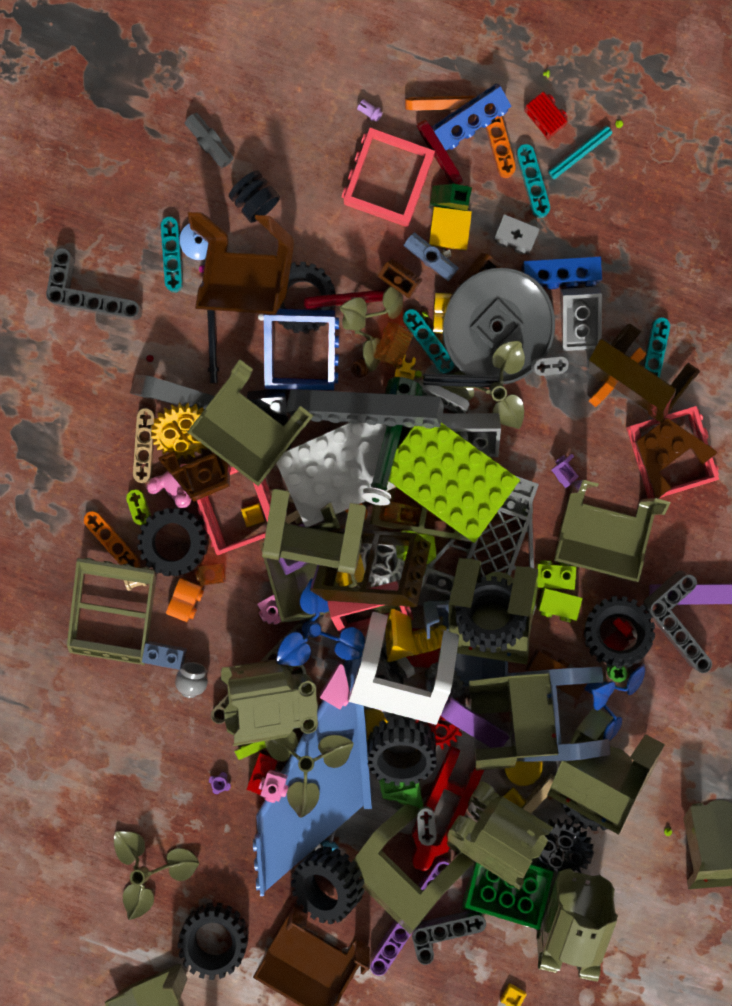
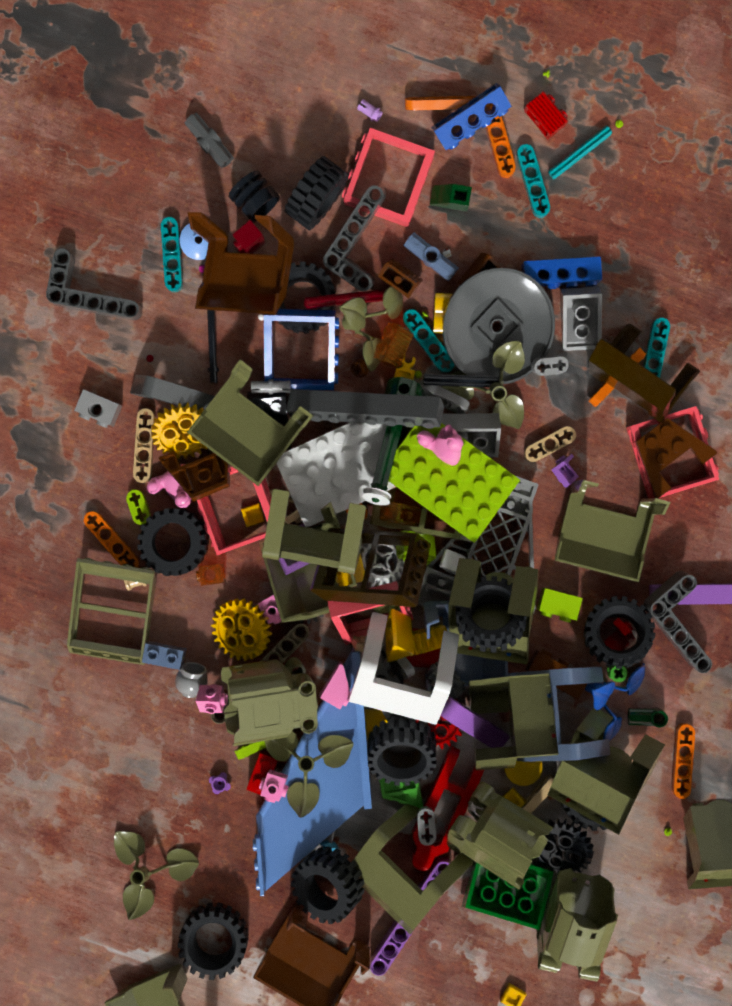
(89, 401): none -> light grey brick
(184, 600): orange brick -> none
(211, 698): none -> bright pink brick
(241, 629): none -> yellow gear
(248, 239): none -> dark red brick
(271, 386): none -> light grey pin
(295, 650): blue plant -> none
(316, 192): none -> black tyre
(352, 238): none -> dark grey beam
(440, 153): dark red beam -> none
(445, 446): none -> bright pink head
(448, 933): dark grey beam -> none
(450, 228): yellow tile -> none
(450, 561): none -> white slope
(526, 235): light grey brick -> none
(534, 446): none -> tan beam
(556, 576): lime brick -> none
(645, 716): none -> dark green piece
(683, 760): none -> orange beam

